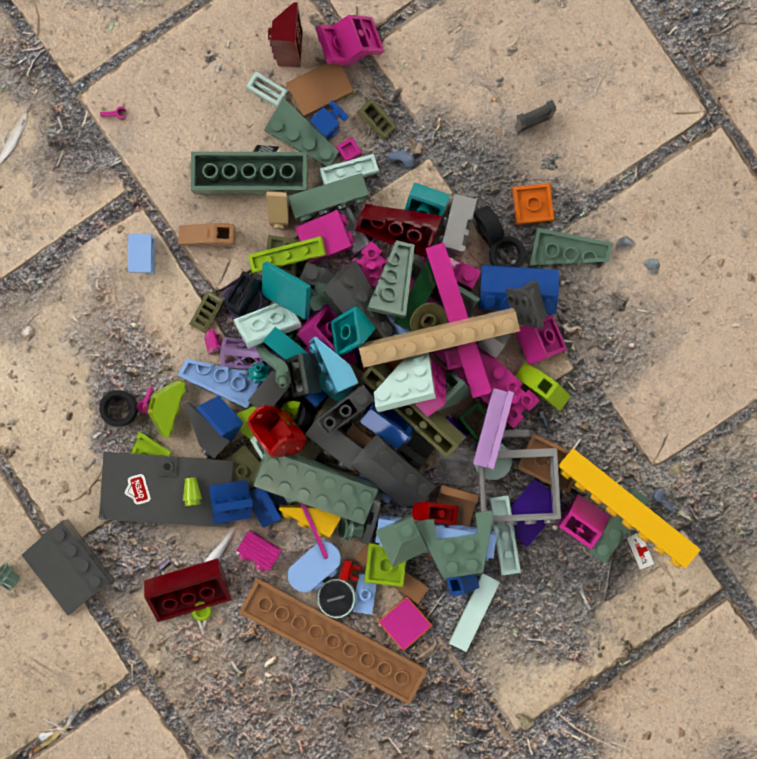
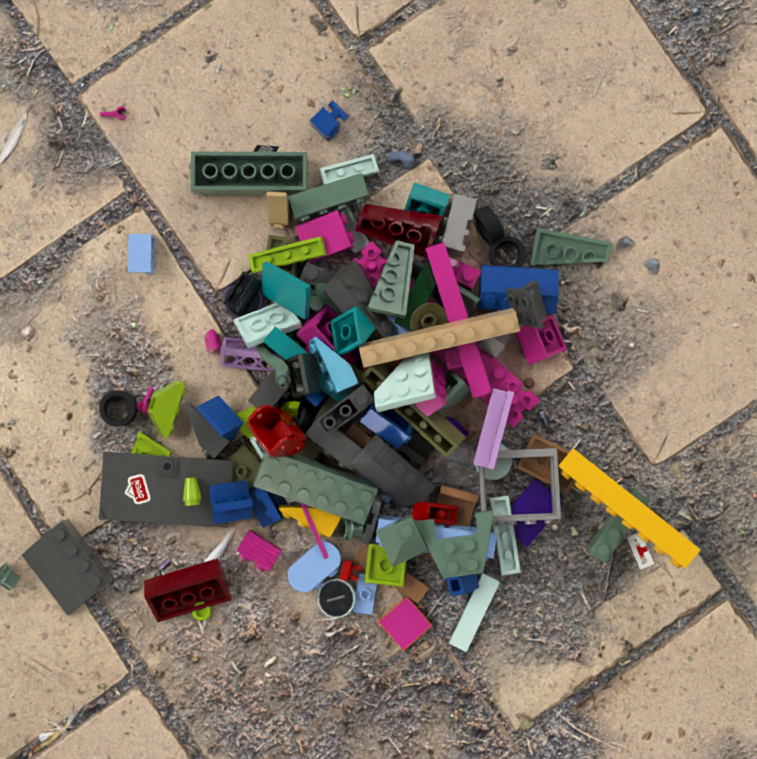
(204, 302): olive slope -> none
(208, 234): medium nougat slope -> none
(220, 380): light blue wing -> none
(253, 81): light aqua tile -> none
(258, 372): teal plant -> none
(287, 37): dark red slope -> none
(299, 134): sand green wing -> none
(319, 88): medium nougat tile -> none
(333, 641): medium nougat plate -> none
(349, 40): dark pink bracket -> none
(349, 150): dark pink tile -> none
(381, 114): olive slope -> none
(466, 426): dark green piece -> none
(515, 433): light grey tile -> none
(533, 204): orange tile -> none
(535, 117): dark grey plate -> none
(543, 386): lime slope -> none
(583, 521): dark pink slope -> none
(658, 496): sand blue hand -> none

